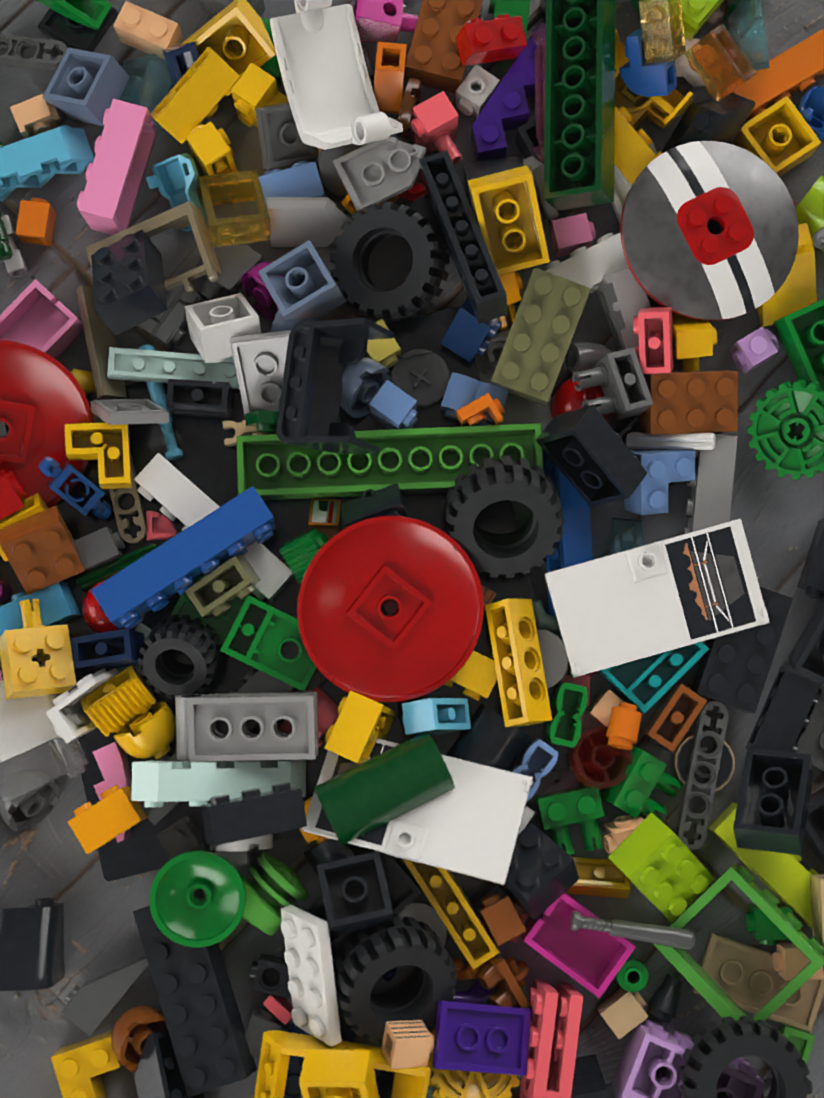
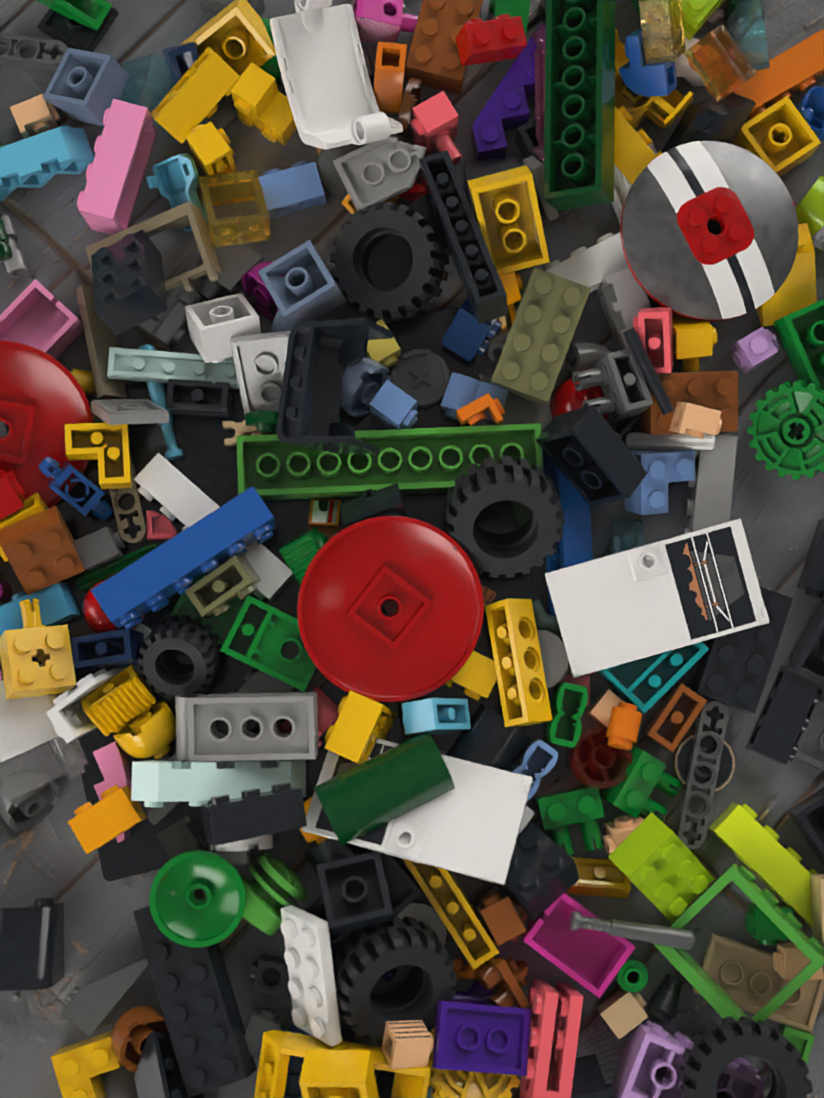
(36, 222): orange brick -> none
(146, 30): light nougat brick -> none
(279, 1007): coral tile -> none
(280, 138): dark grey tile -> none
(304, 219): light grey tile -> none
(475, 91): white brick -> none
(571, 233): bright pink brick -> none
(648, 371): none -> black bar
(695, 420): none -> light nougat brick
(774, 801): black brick -> none

